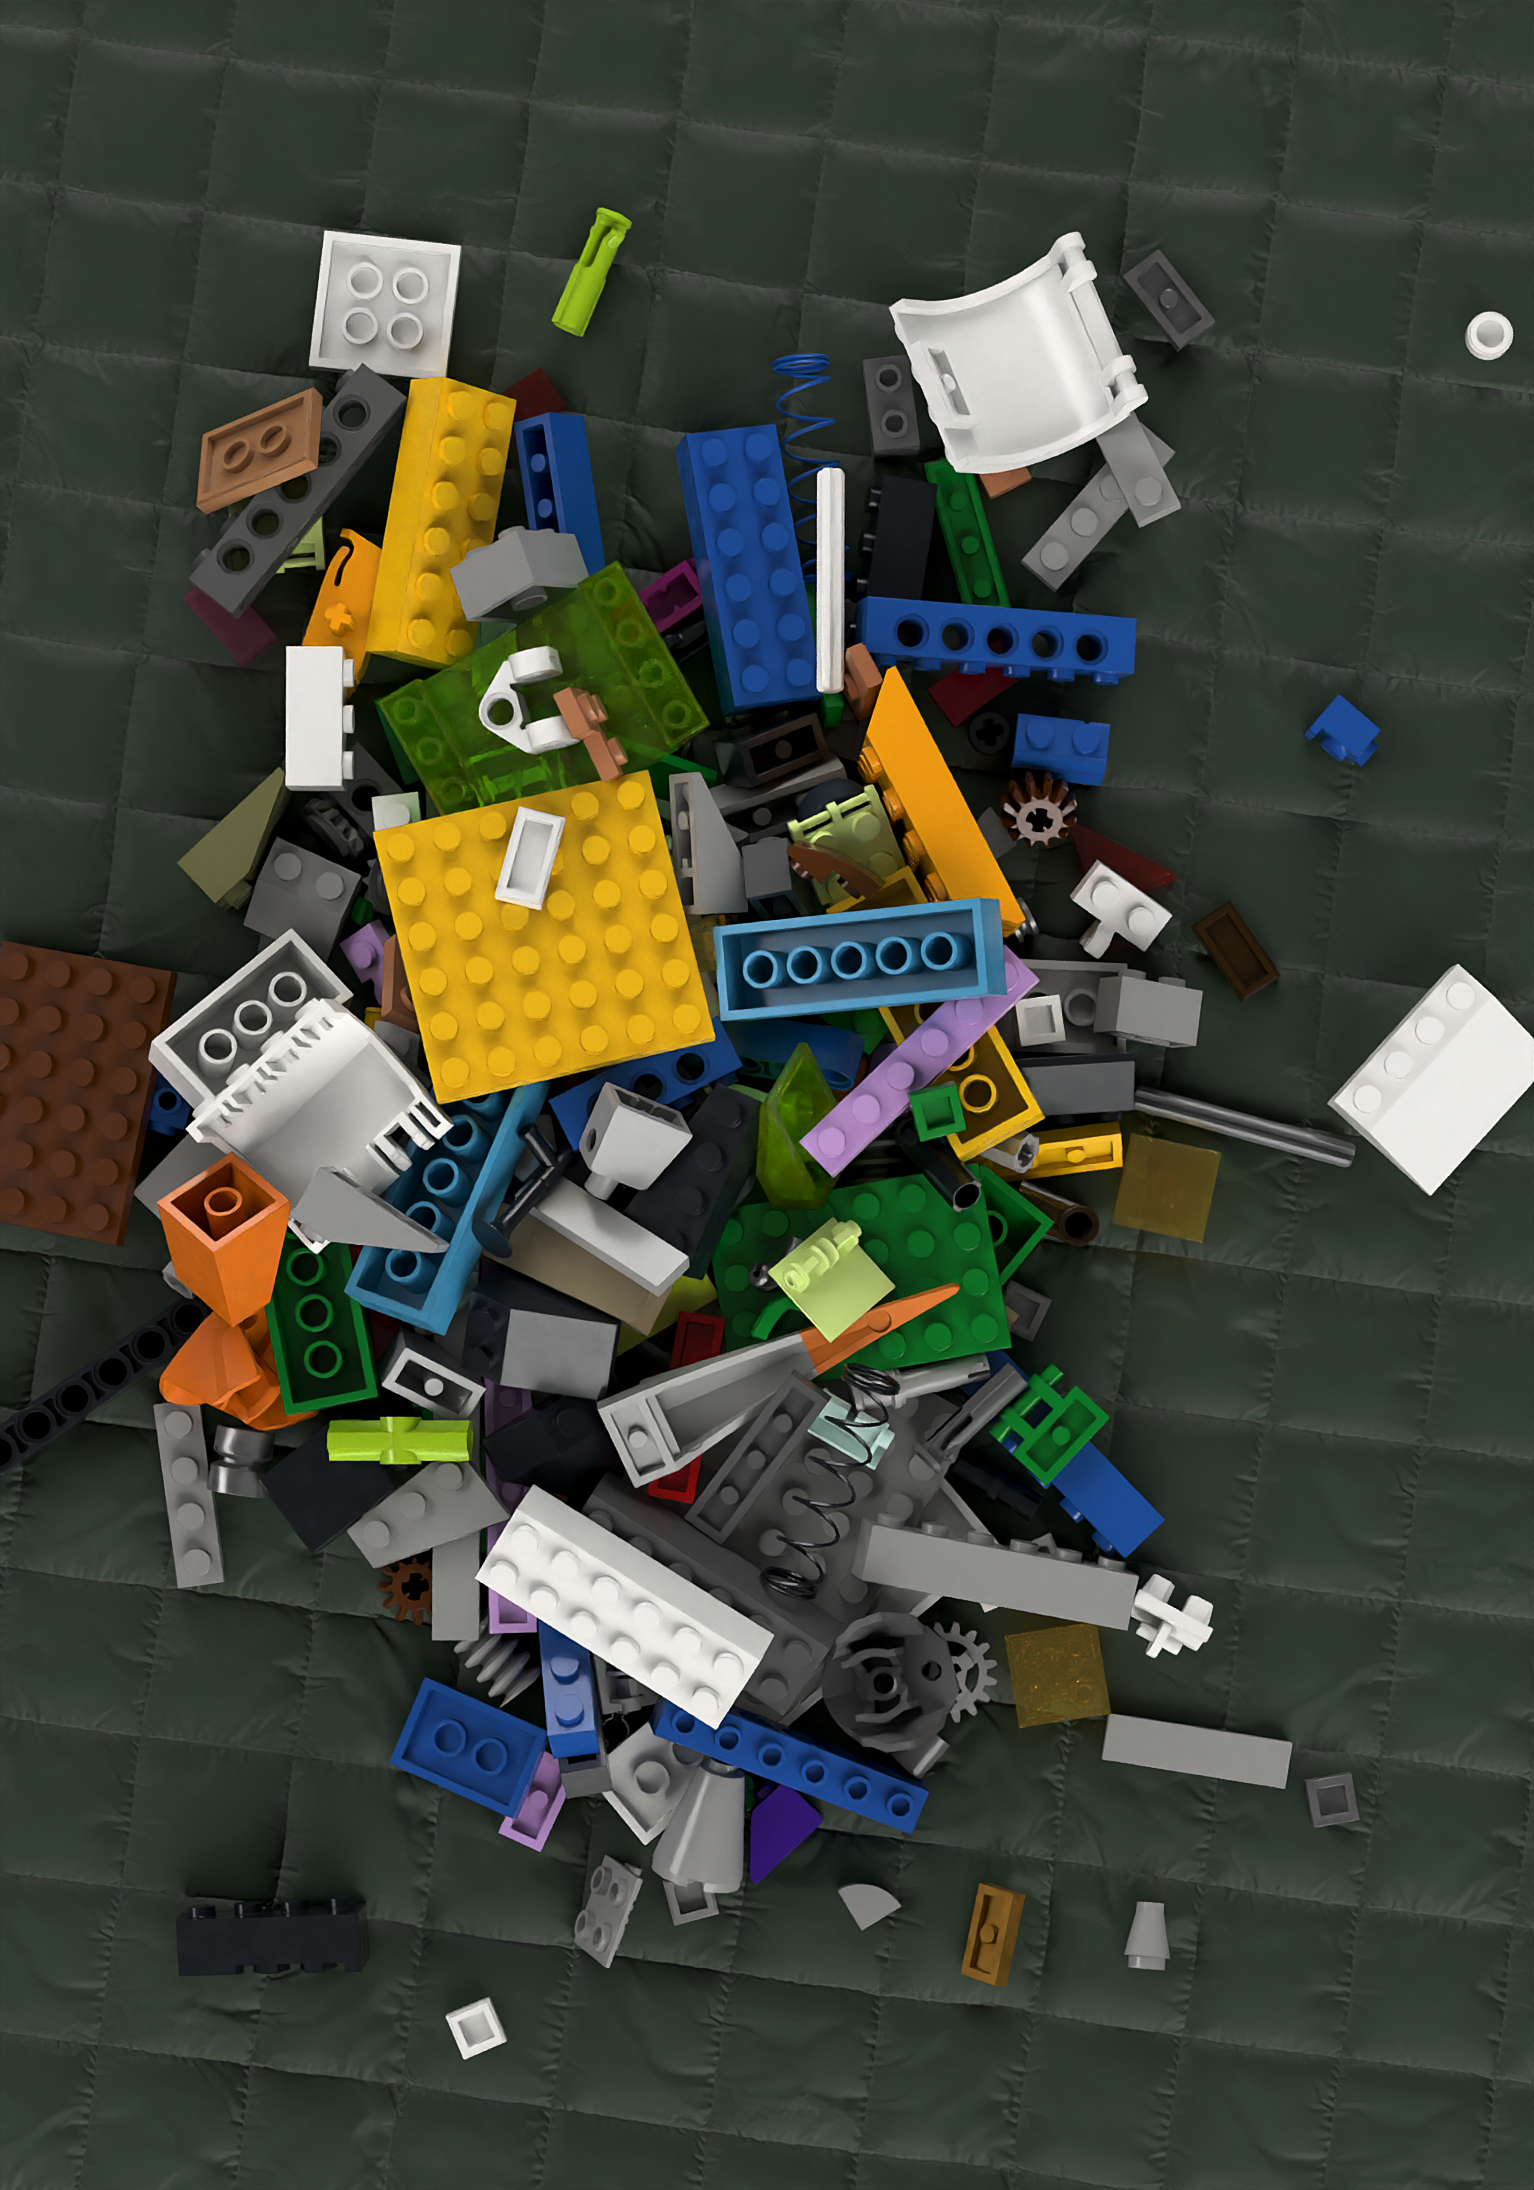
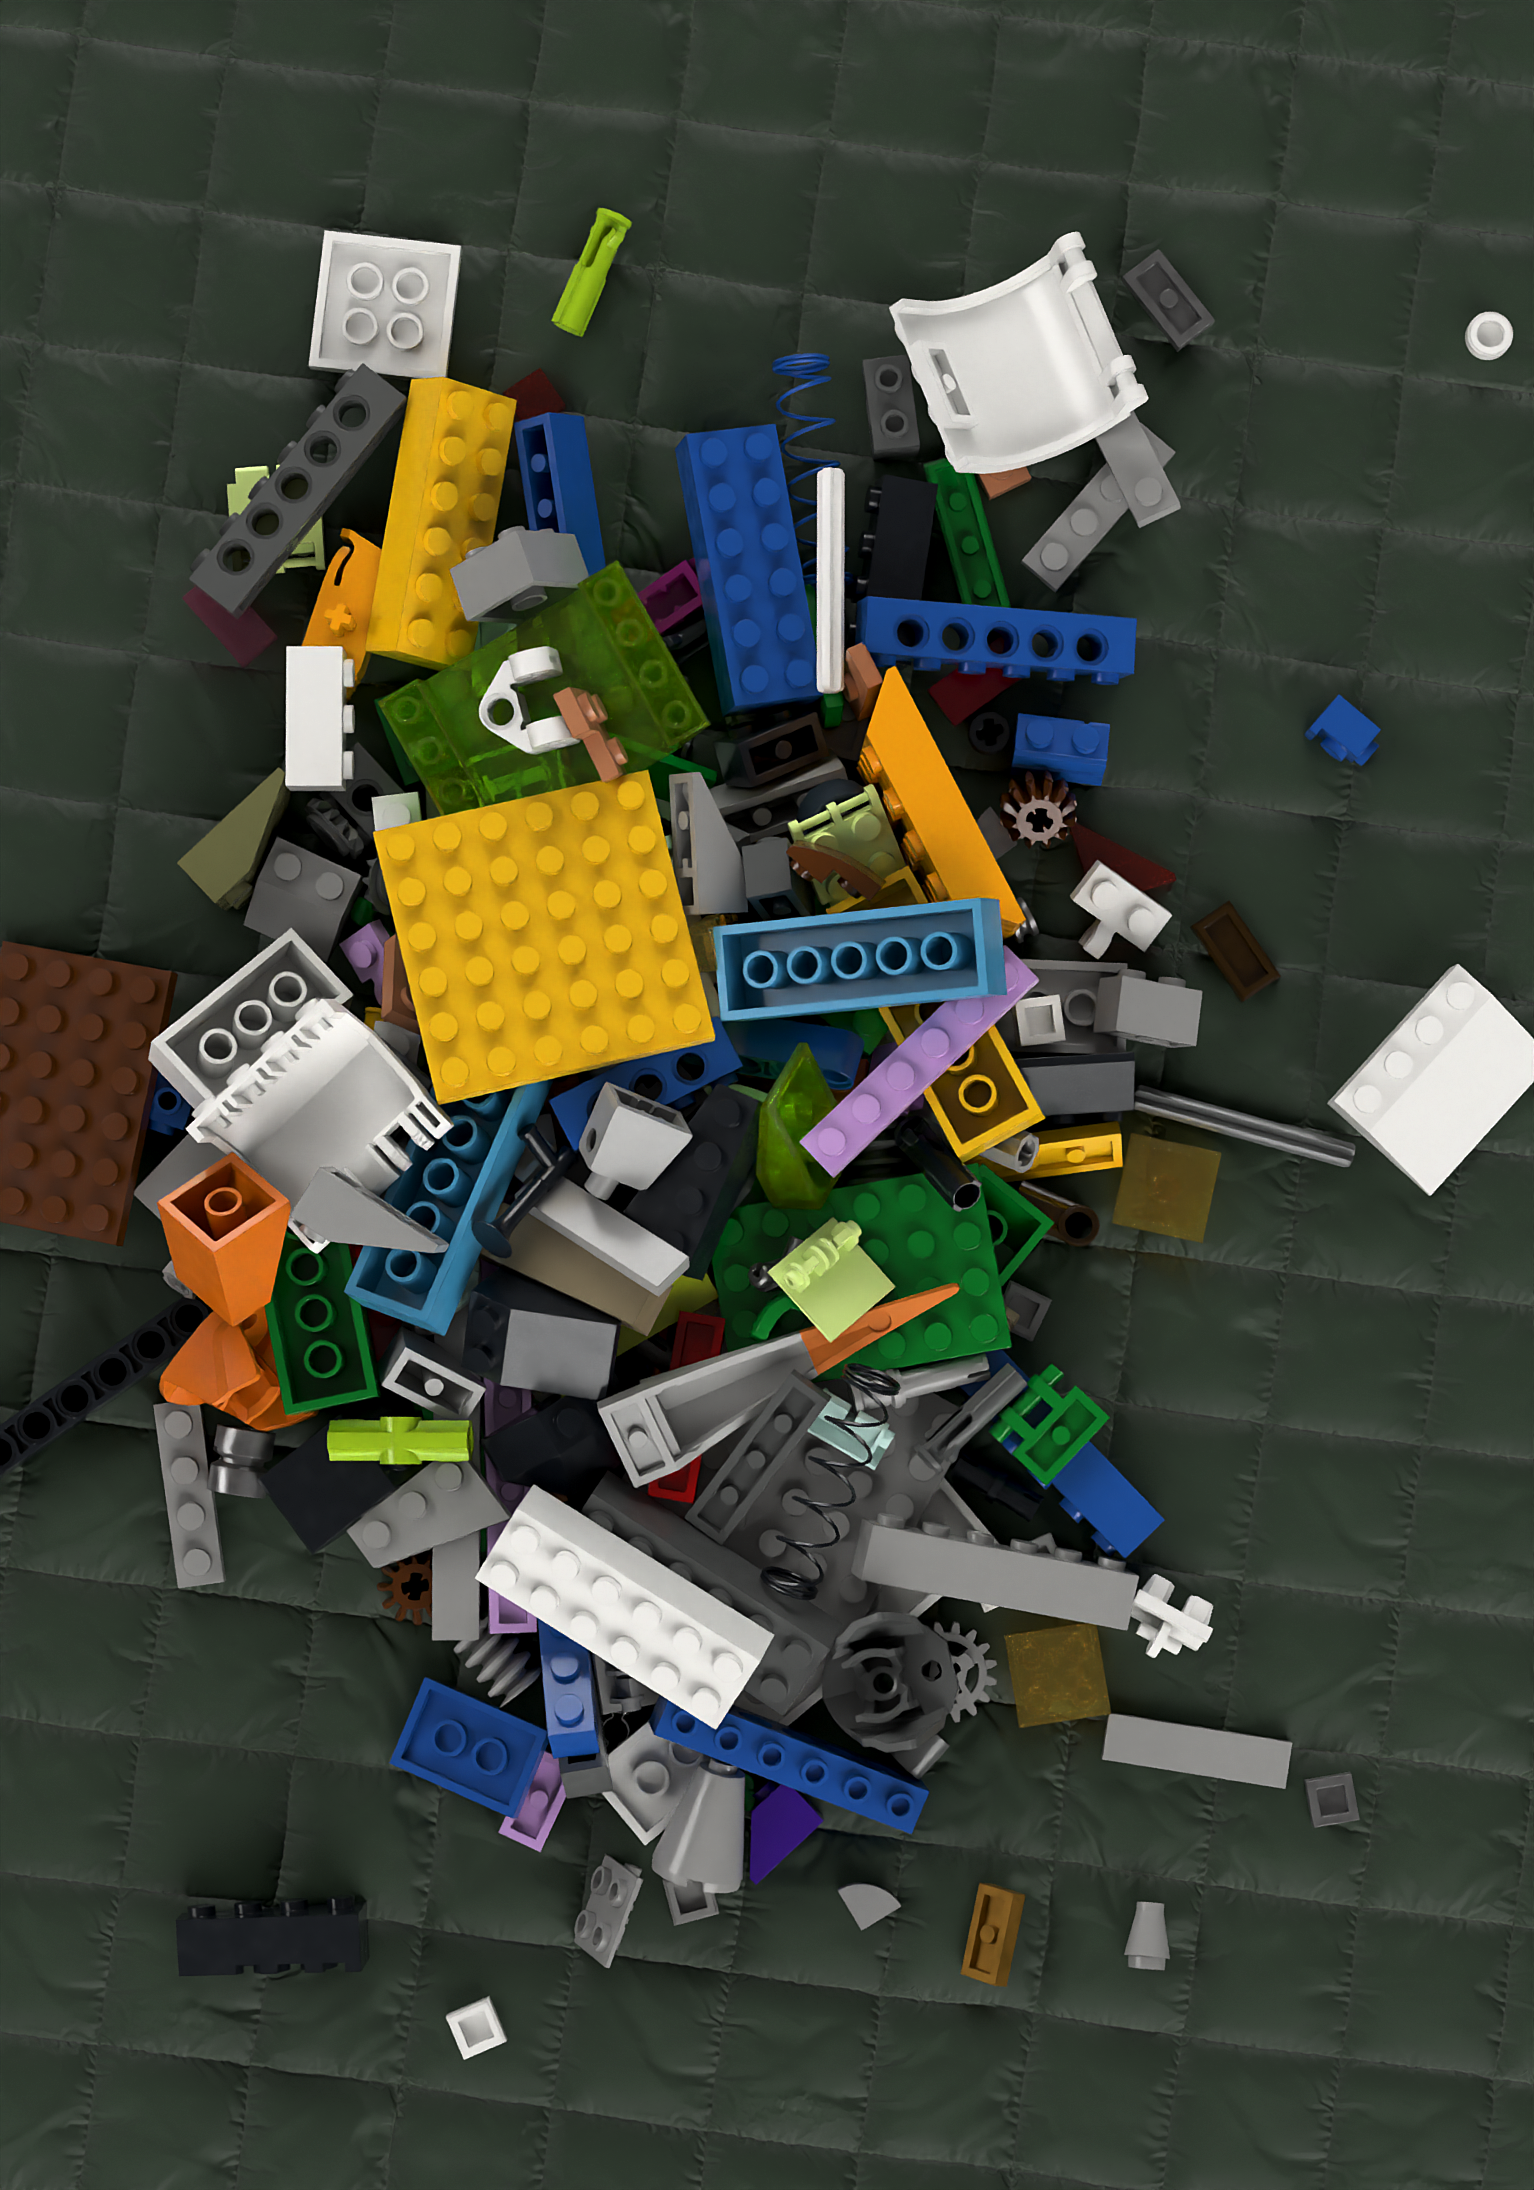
(259, 451): medium nougat tile -> none
(530, 858): white tile -> none
(936, 1111): green plate -> none

